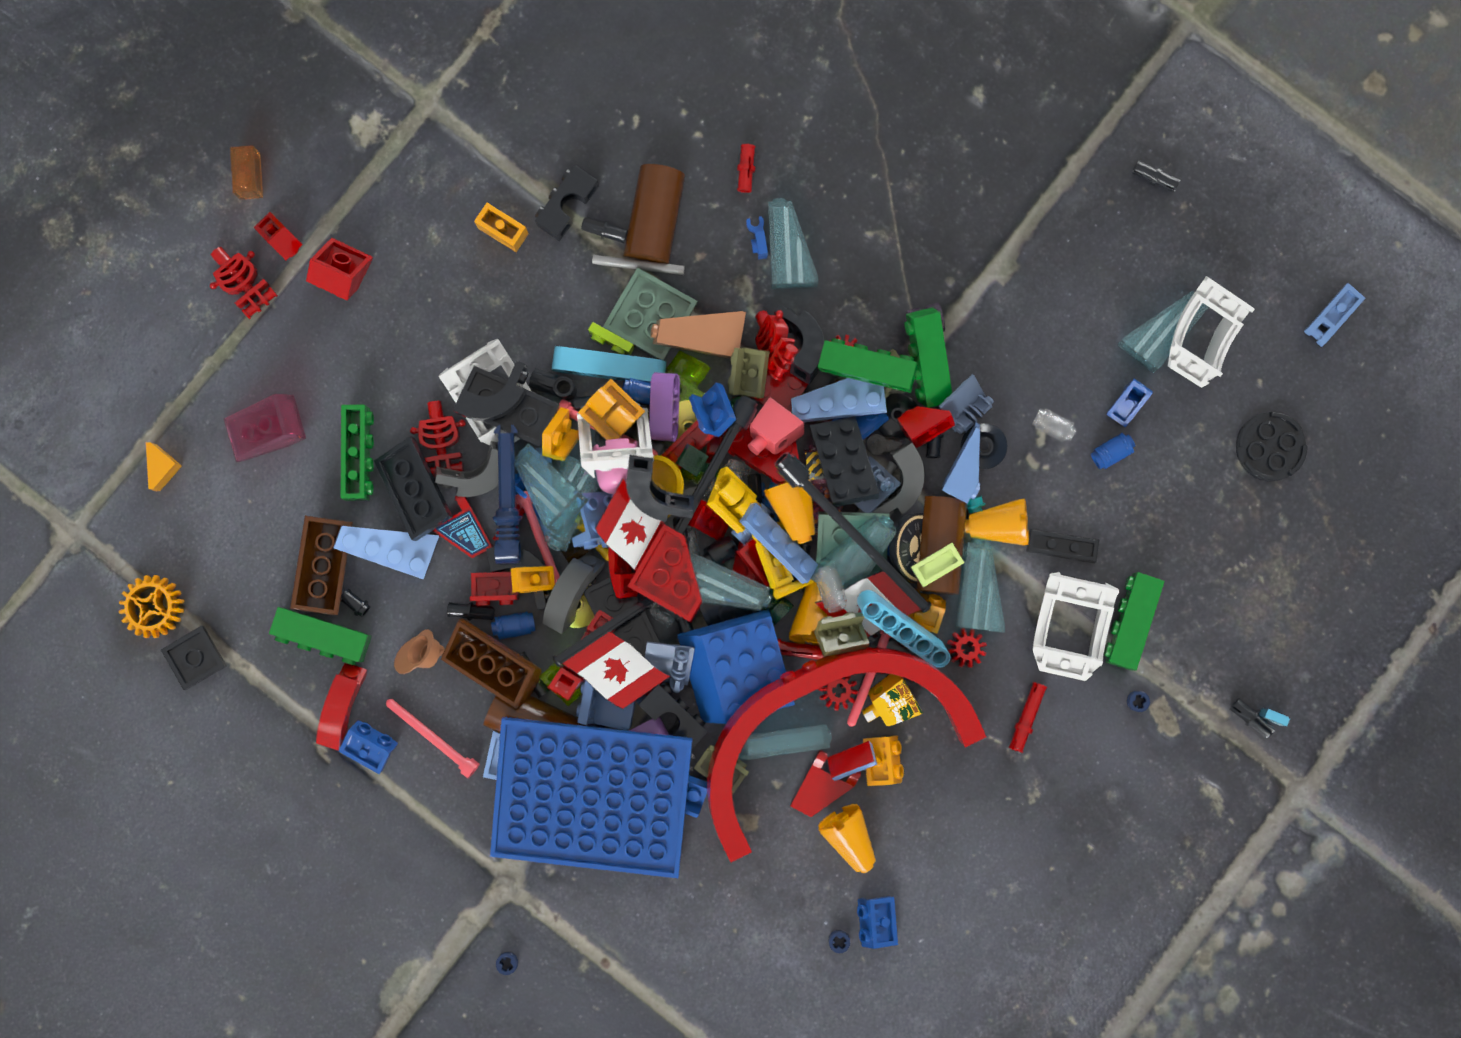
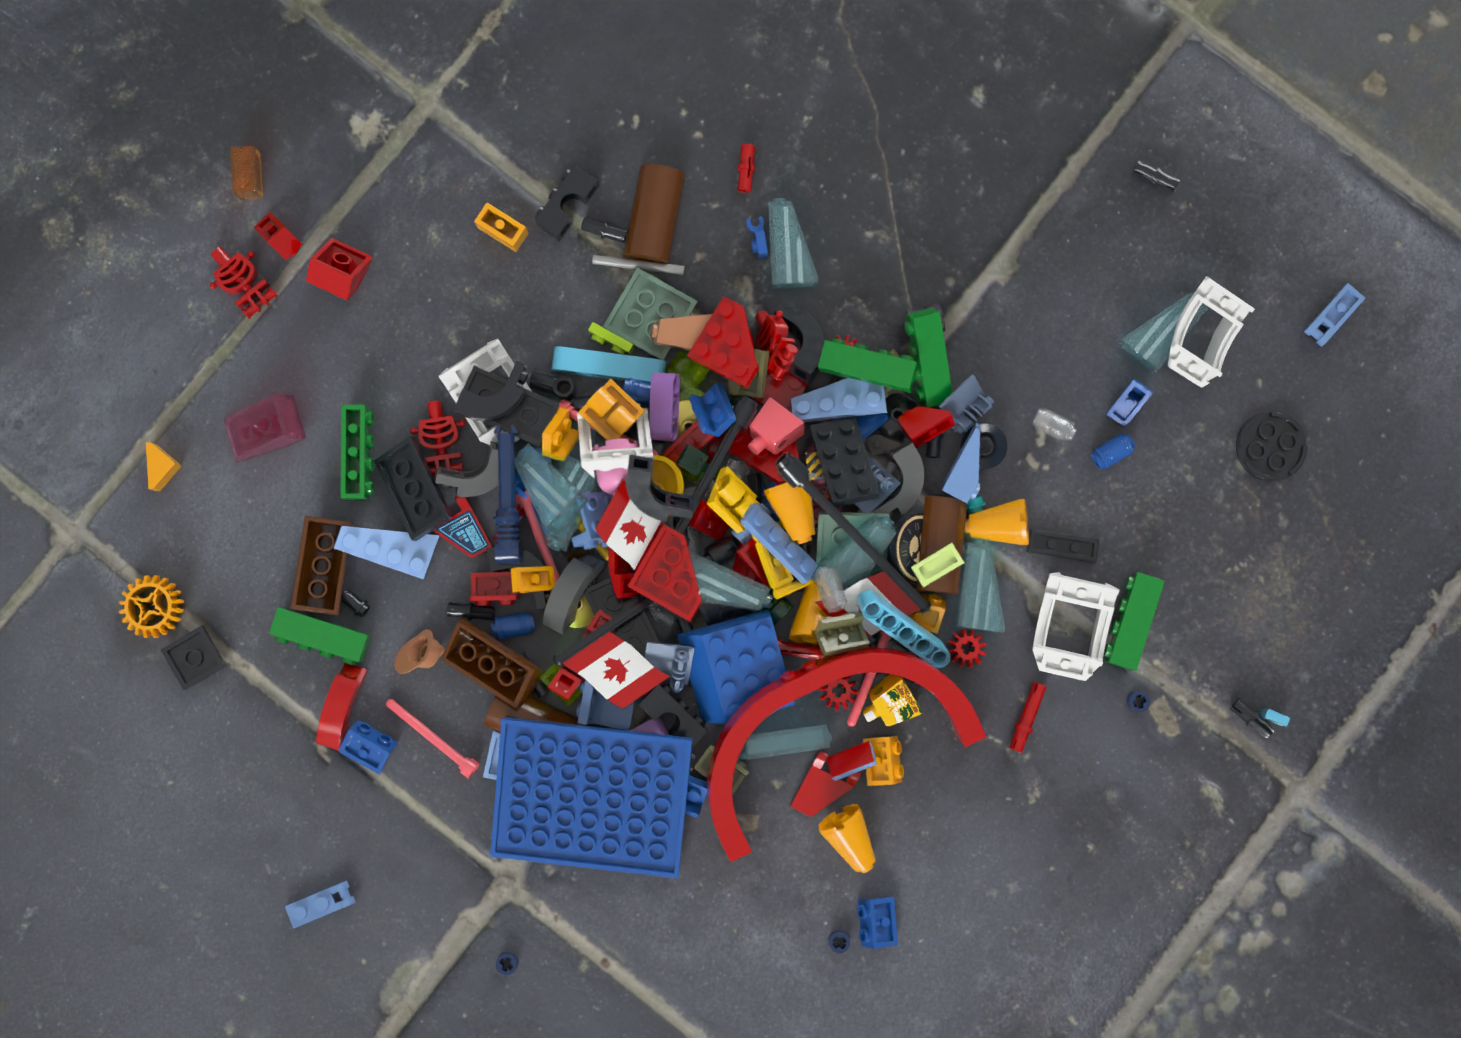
(319, 904): none -> medium blue plate
(727, 344): none -> red plate

